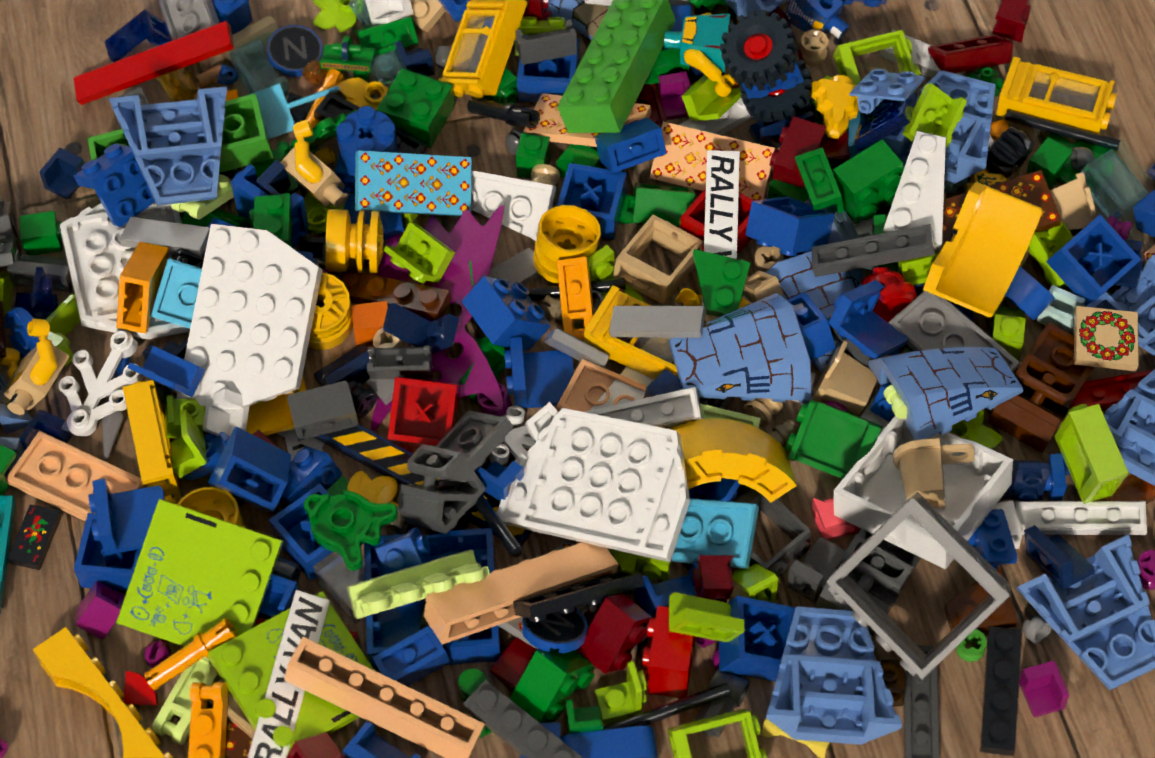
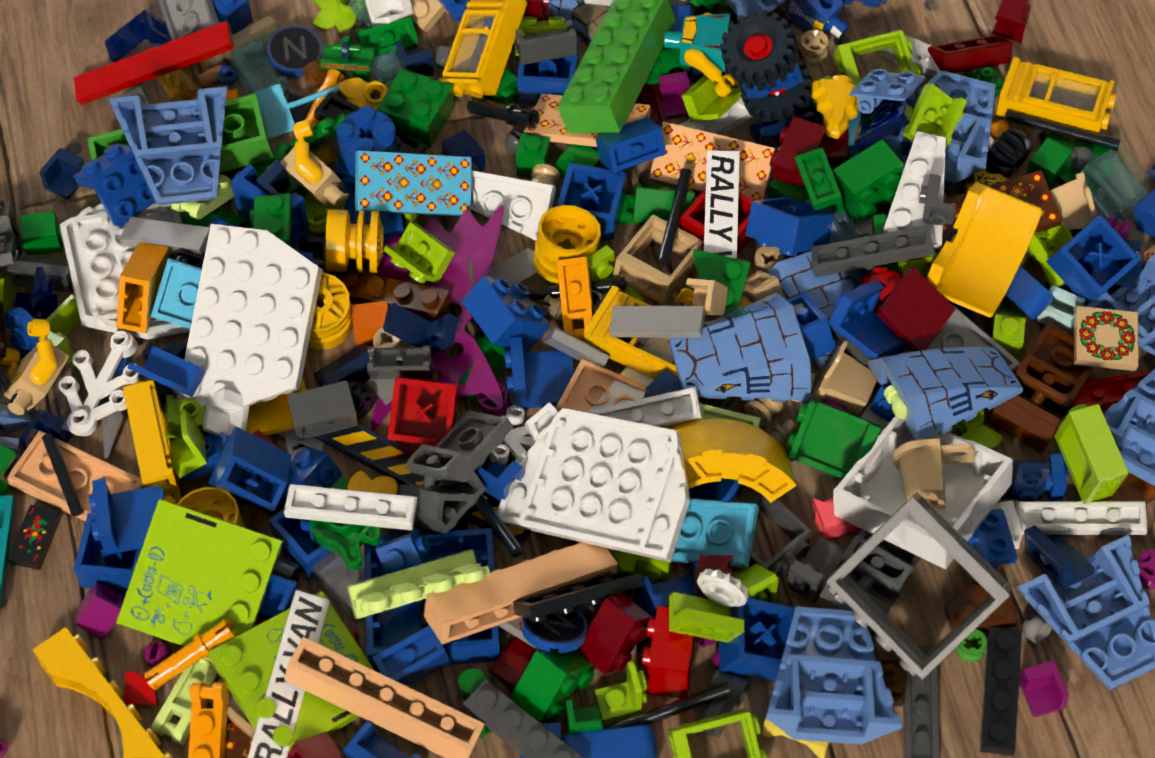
(62, 474): none -> black bar
(351, 507): none -> white tile
(464, 146): none -> clear blue panel
(674, 217): none -> black bar
(710, 295): none -> tan panel
(722, 588): none -> white gear
(915, 311): none -> dark red tile
(934, 211): none -> dark grey bracket

